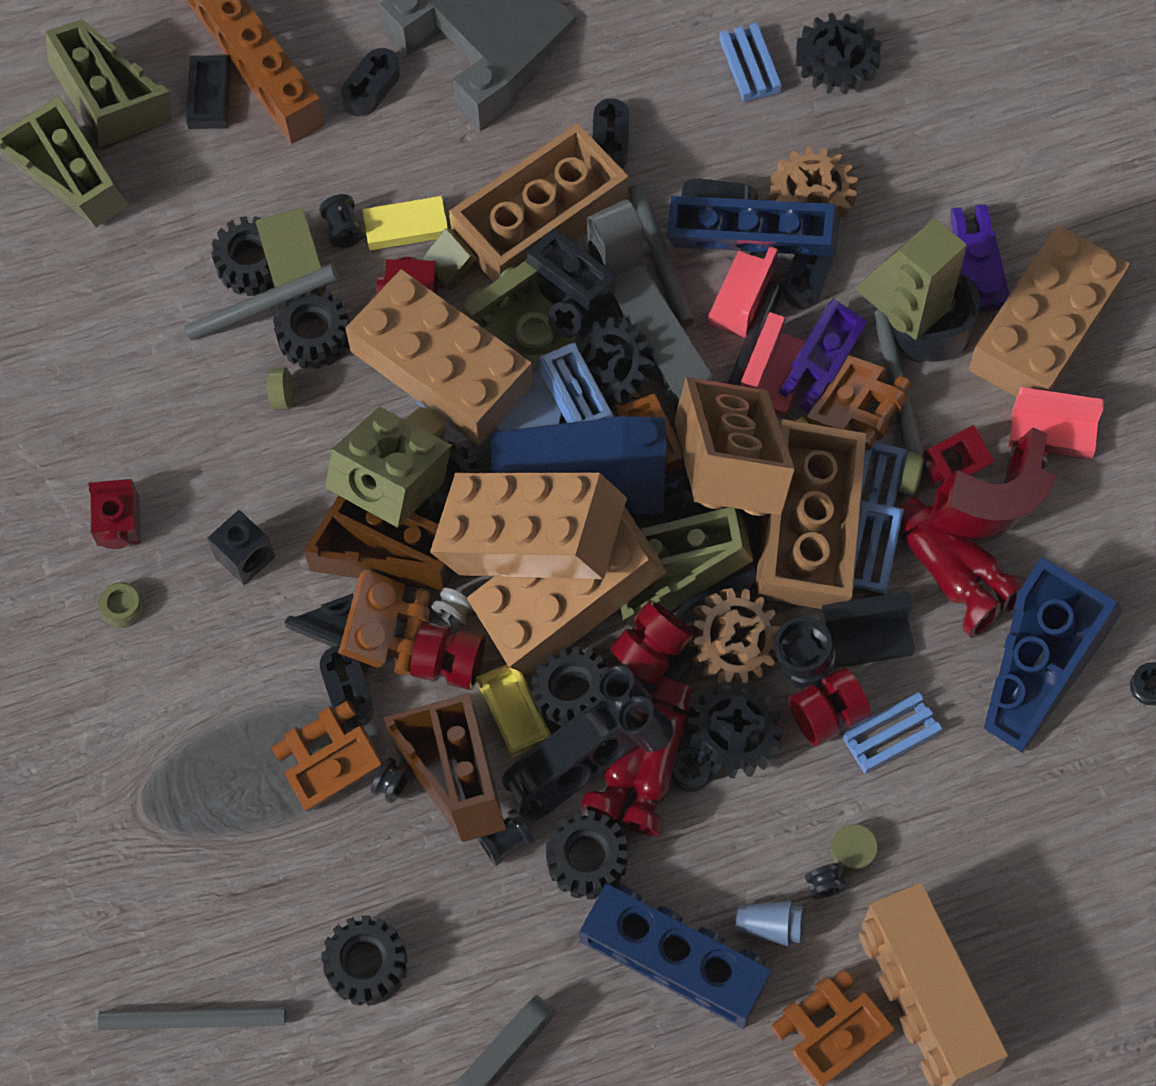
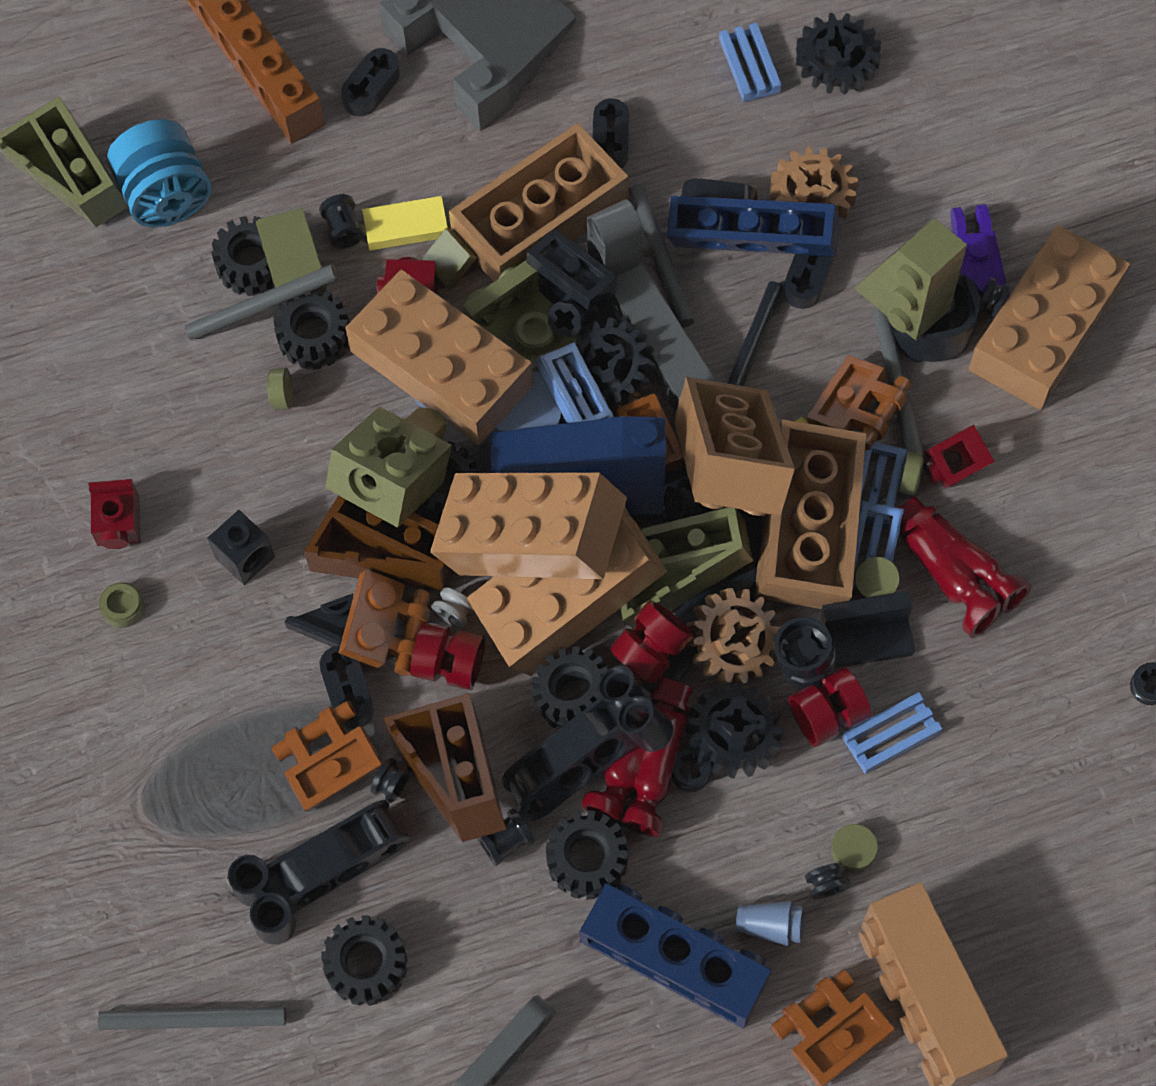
(104, 86): olive wedge -> none
(158, 173): none -> dark azure wheel
(208, 92): black tile -> none
(315, 868): none -> black piece
(513, 709): light yellow tile -> none
(742, 292): coral panel -> none
(772, 362): coral panel -> none
(824, 351): dark purple hinge -> none
(876, 577): none -> olive tile
(986, 509): dark red arch -> none
(993, 297): none -> black bush
(1049, 644): dark blue wedge -> none
(1066, 418): coral panel -> none

